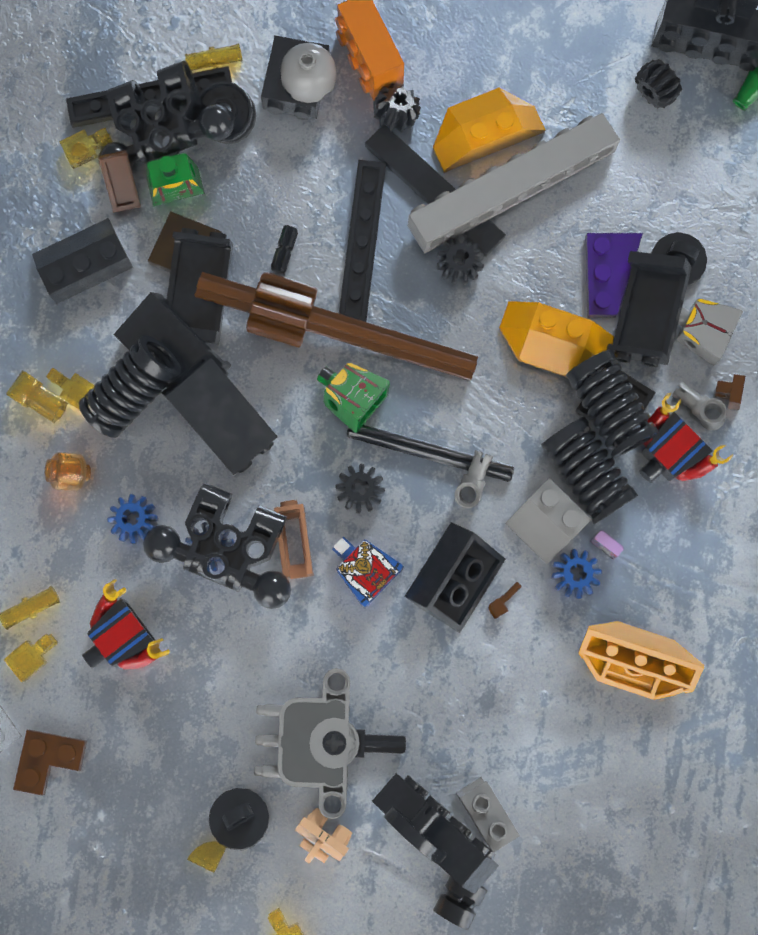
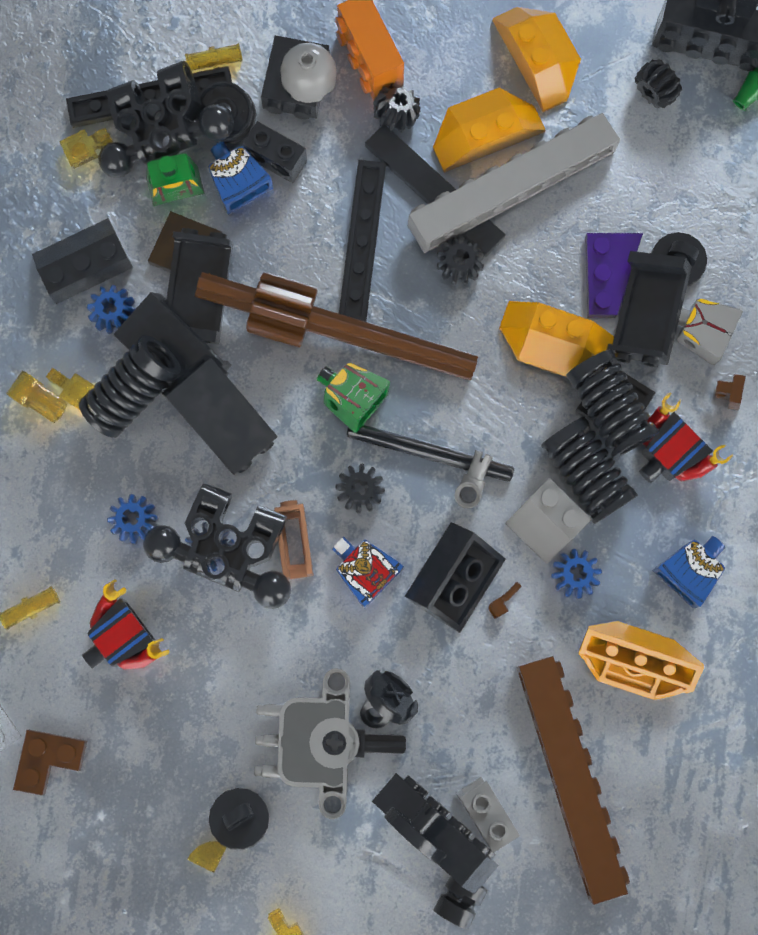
(29, 658): clear yellow plate -> none
(67, 471): clear orange head -> none
(103, 302): none -> blue gear
(119, 181): reddish brown tile -> none
(237, 177): none -> blue torso
(275, 152): none -> black brick
(285, 244): black piece -> none
(332, 844): light nougat hips -> none
(390, 698): none -> black tile
(541, 53): none -> light orange wedge
(572, 780): none -> reddish brown brick
(607, 544): lavender tile -> none
(693, 570): none -> blue torso
(700, 404): light grey pin -> none

